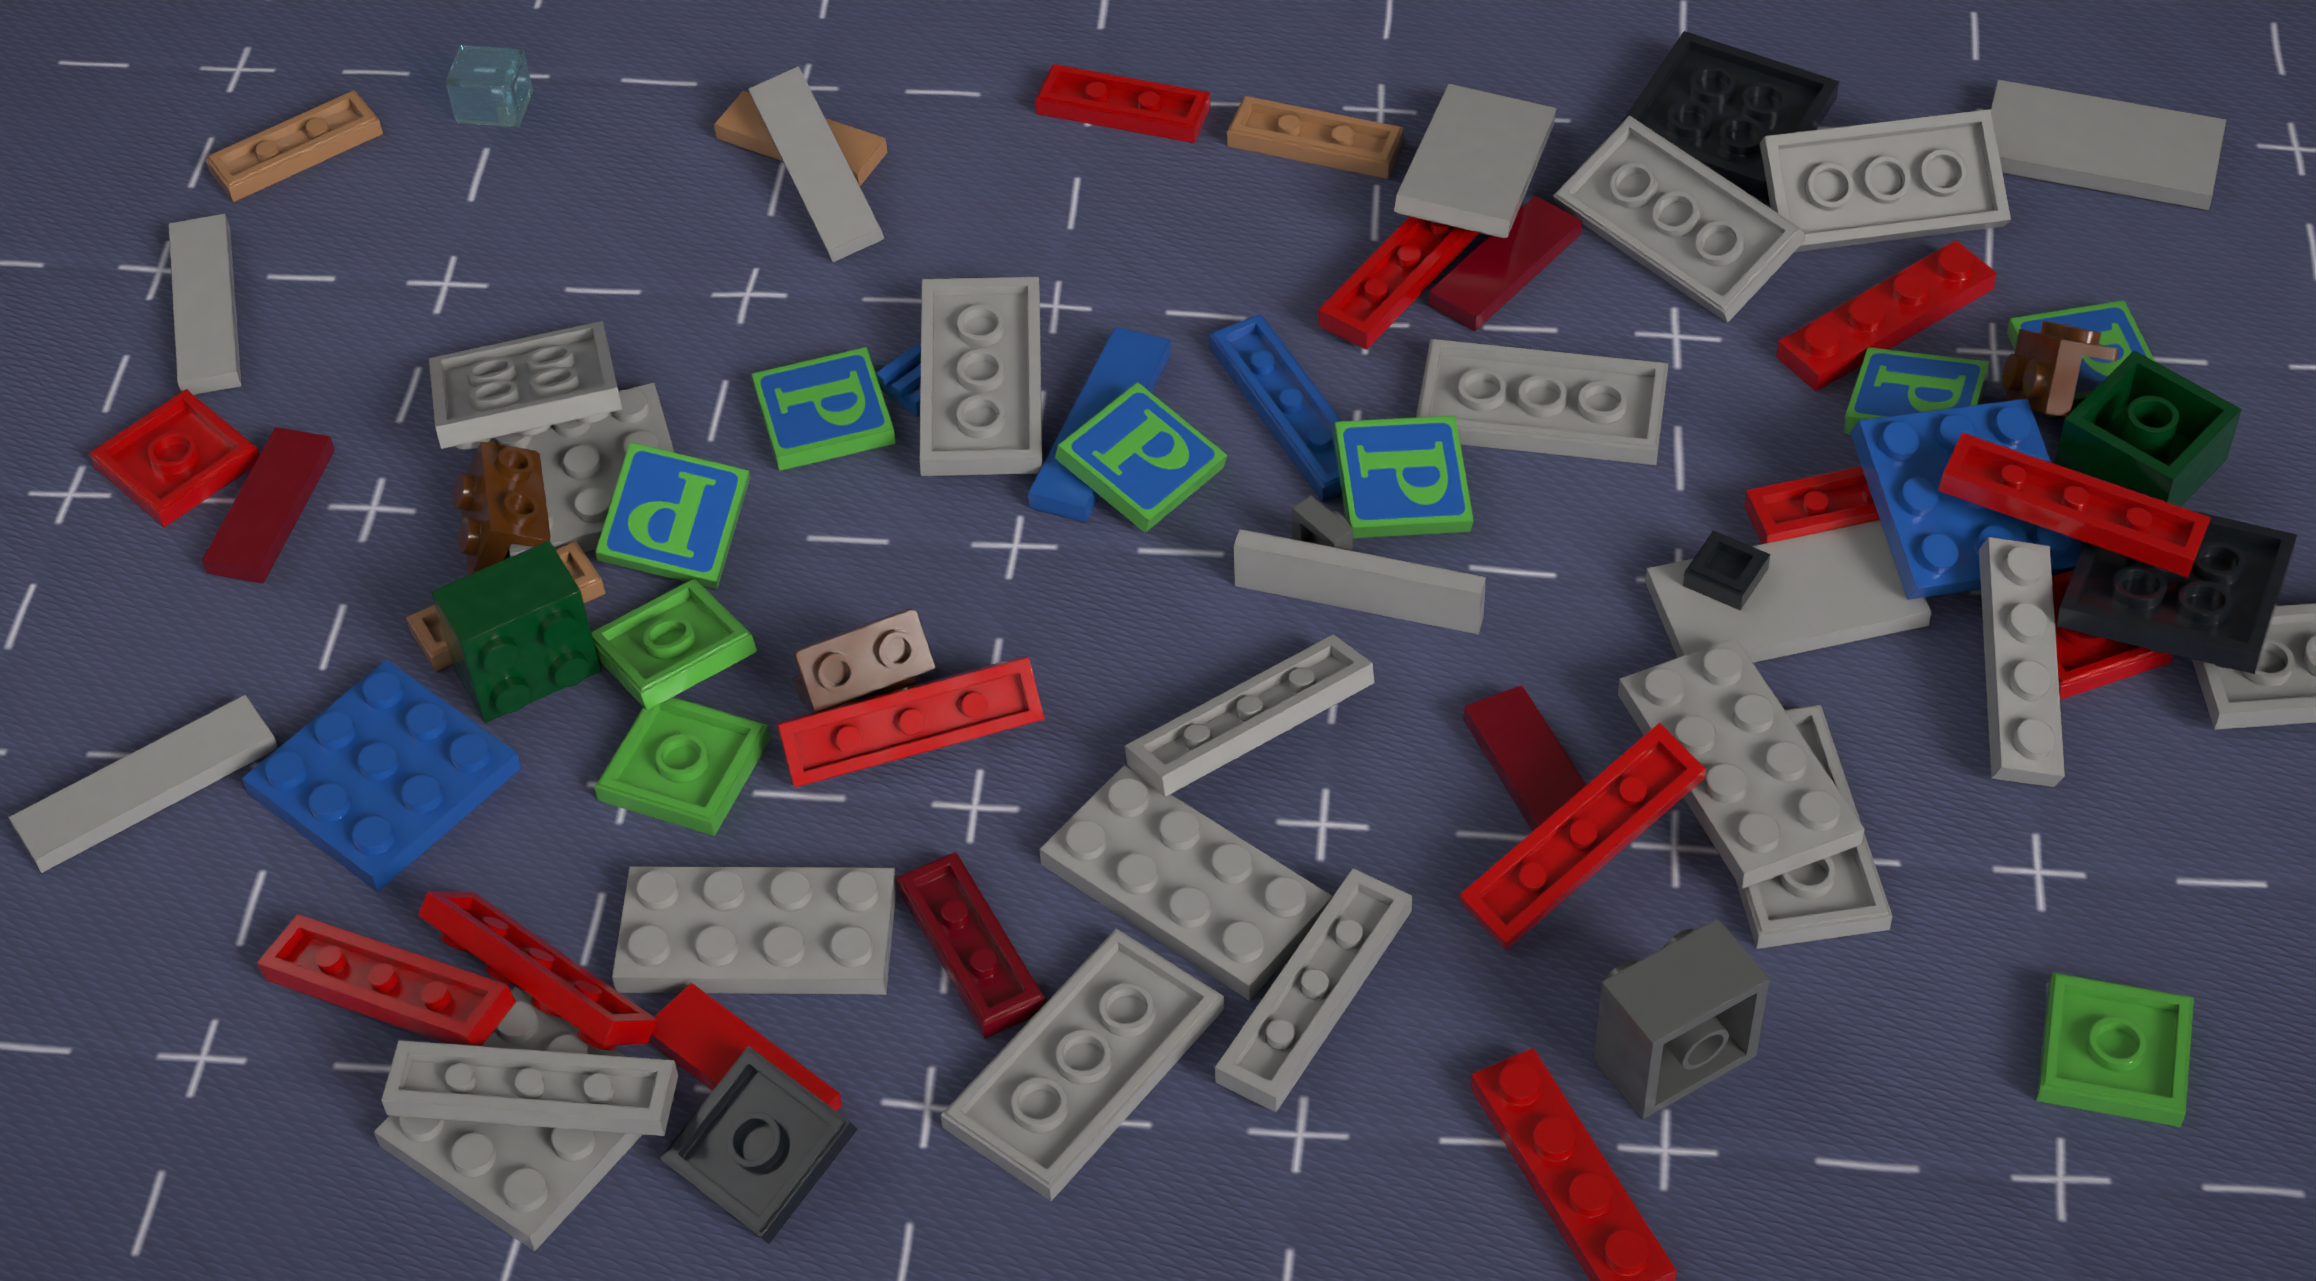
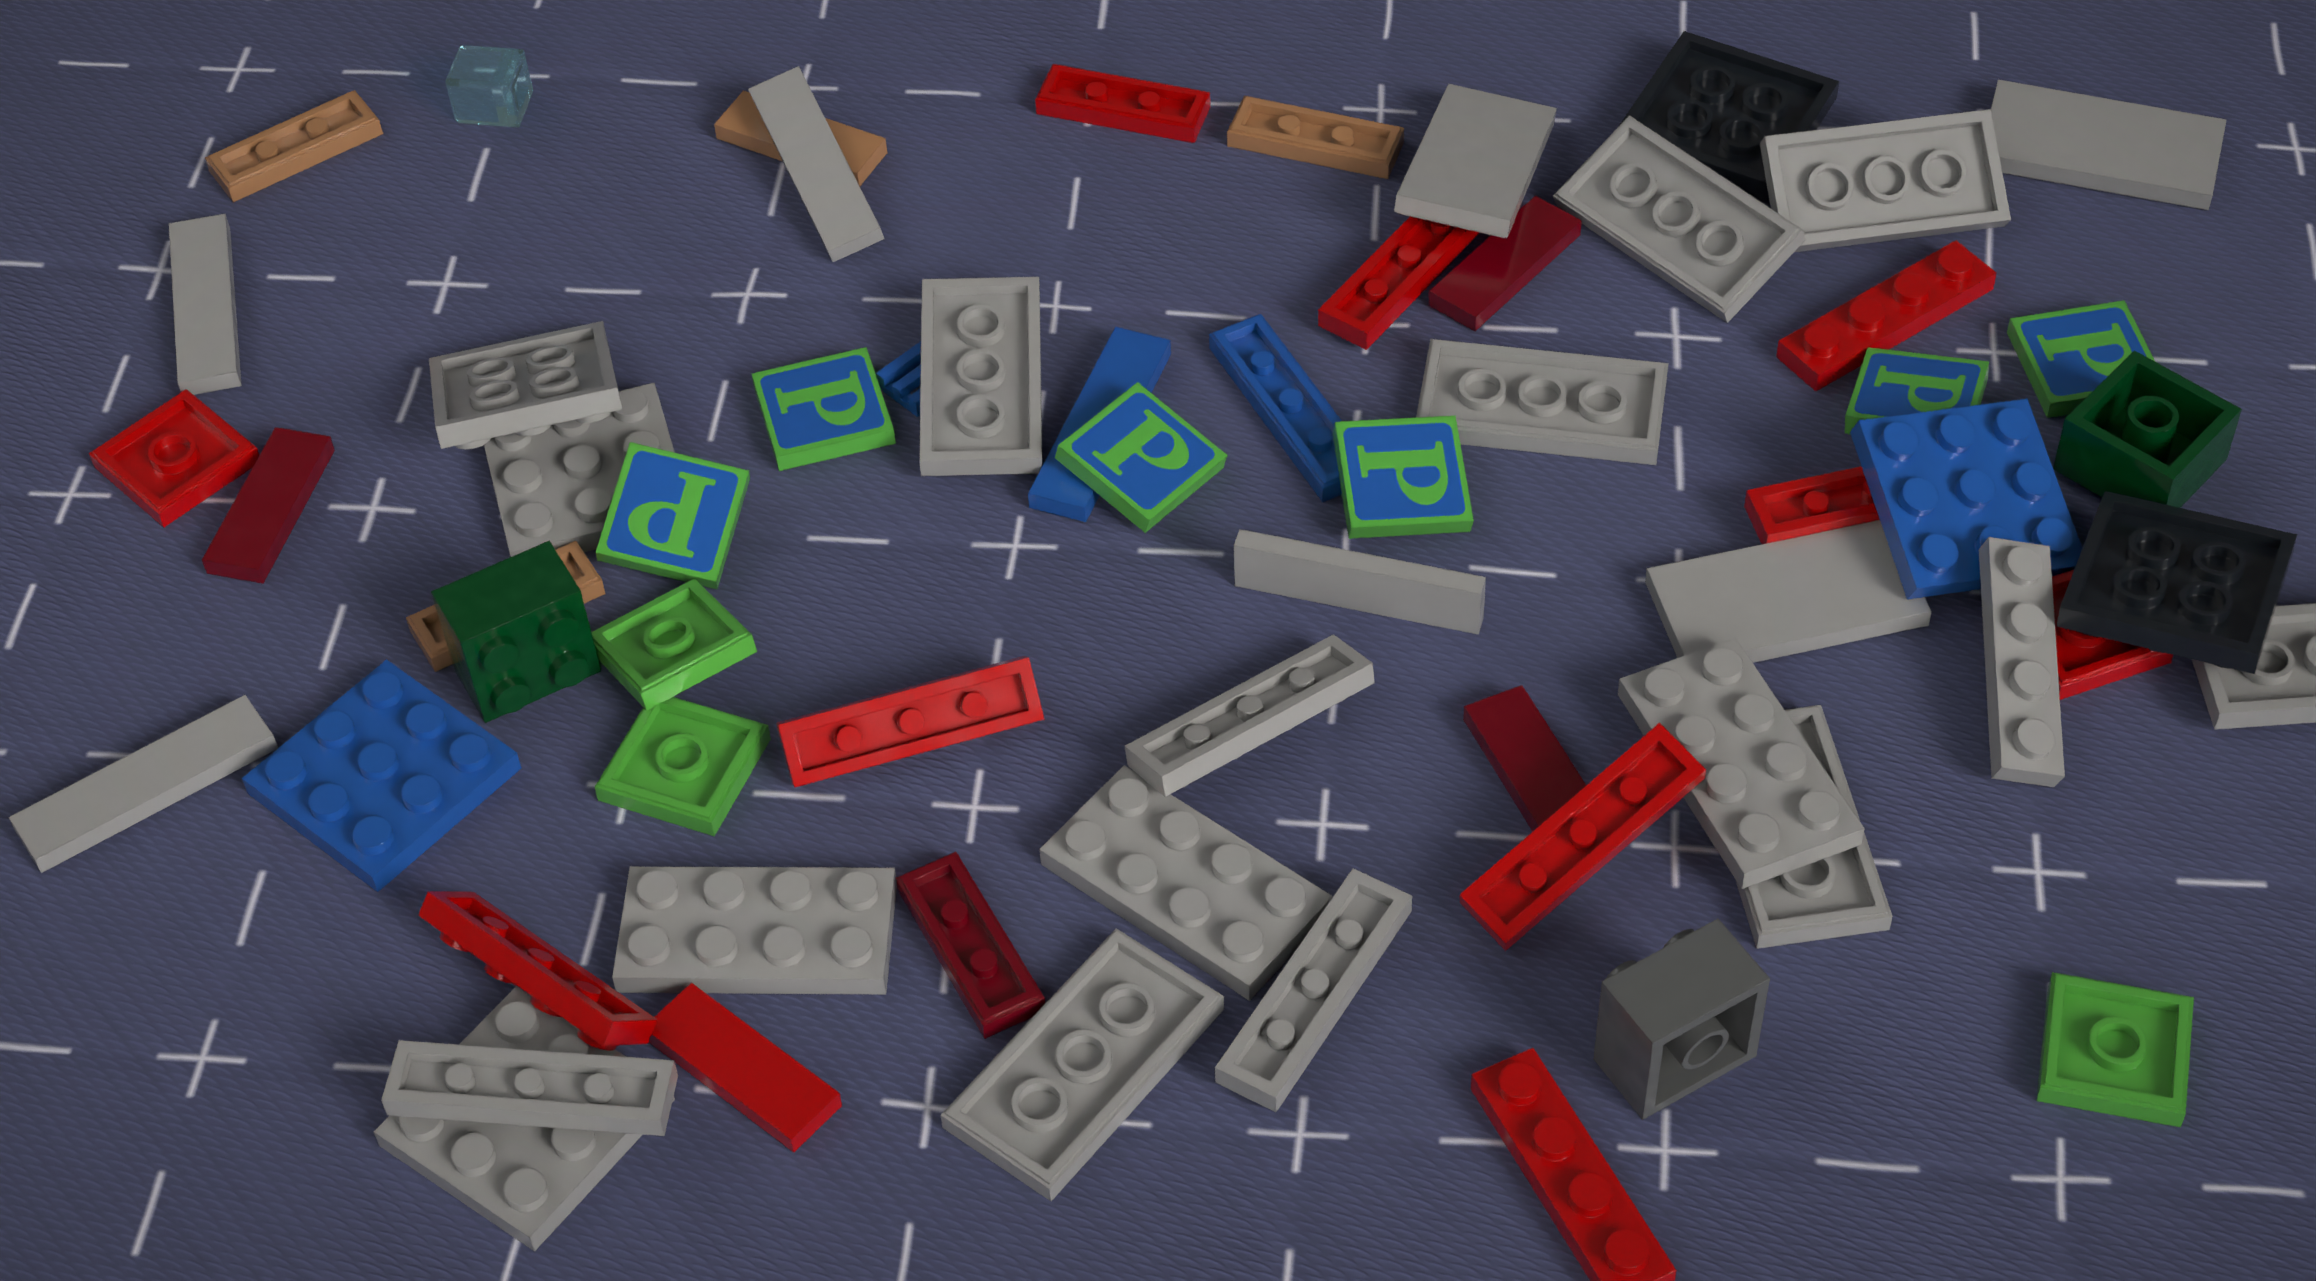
(386, 982): red plate -> none
(500, 504): reddish brown bracket -> none
(759, 1144): black tile -> none
(862, 660): bracket -> none
(1320, 526): dark grey plate -> none
(1726, 570): black tile -> none
(2049, 365): reddish brown bracket -> none
(2074, 504): red plate -> none

